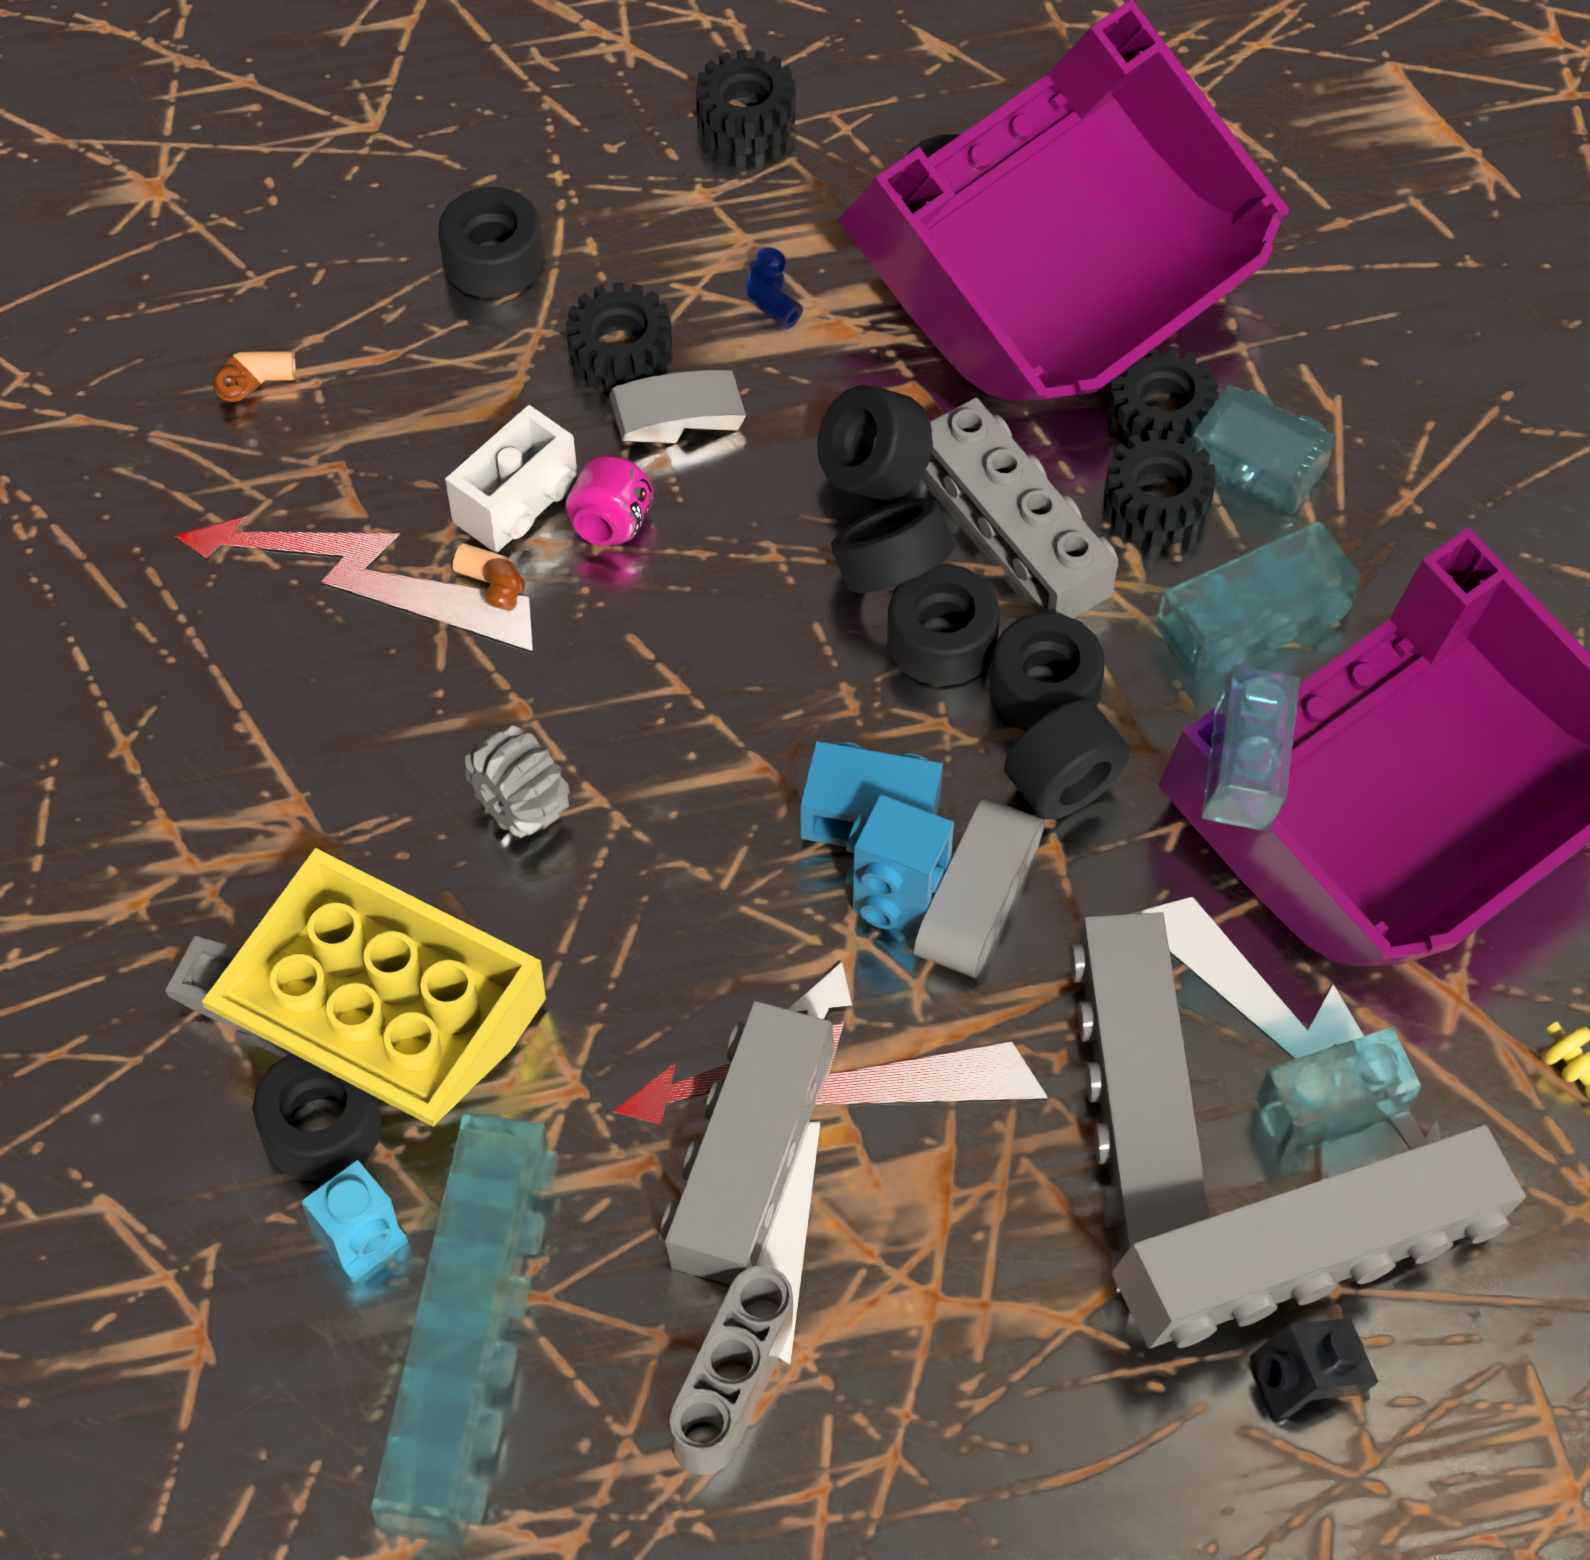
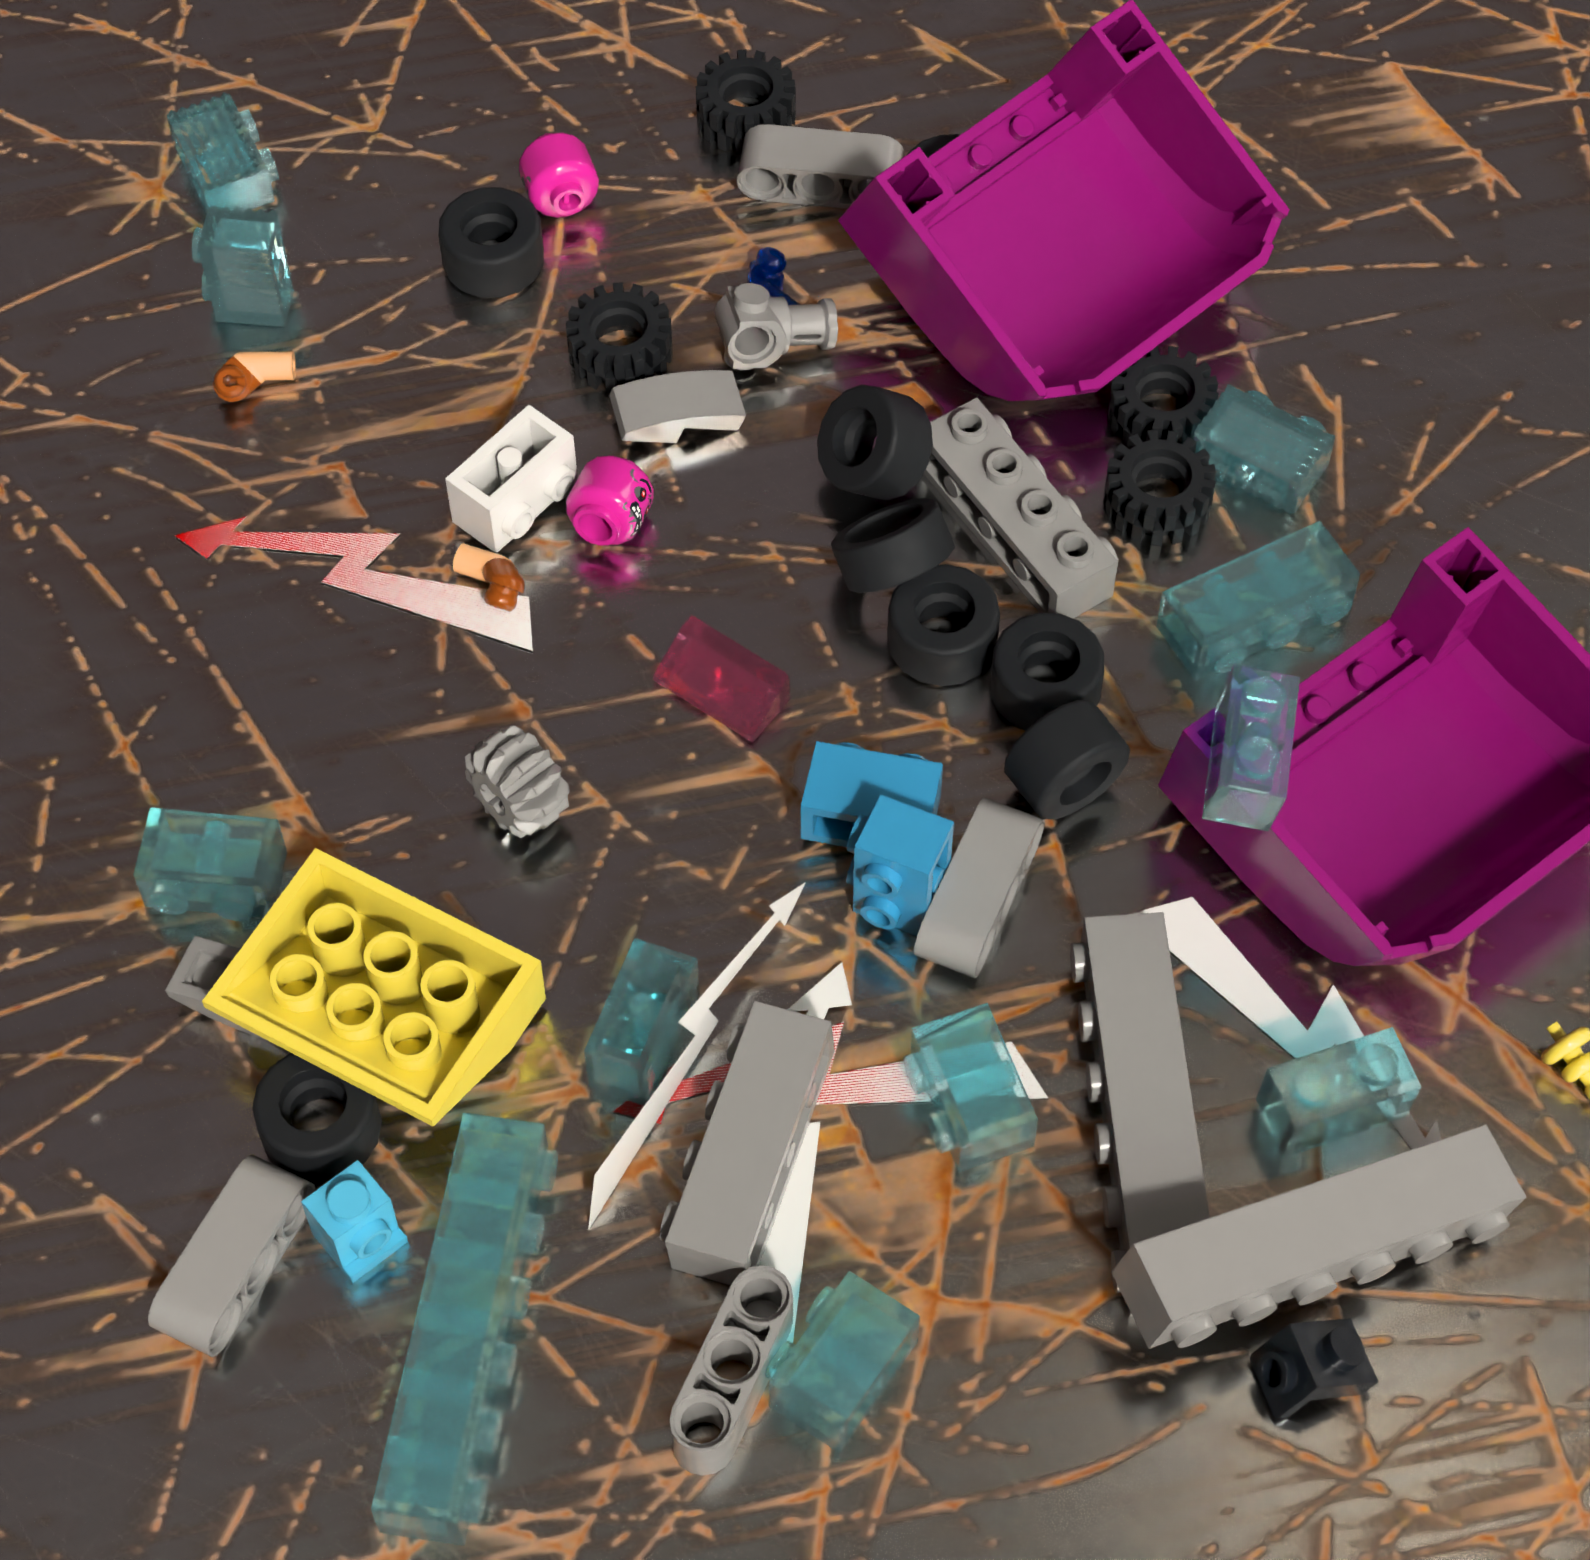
(210, 863): none -> clear light blue brick
(221, 154): none -> clear light blue brick
(230, 1256): none -> light grey beam
(244, 266): none -> clear light blue brick
(556, 171): none -> dark pink head
(640, 1022): none -> clear light blue brick
(699, 1022): none -> white sticker
(723, 679): none -> clear pink slope
(762, 327): none -> light grey connector
(812, 164): none -> light grey beam
(841, 1360): none -> clear light blue brick
(971, 1088): none -> clear light blue brick

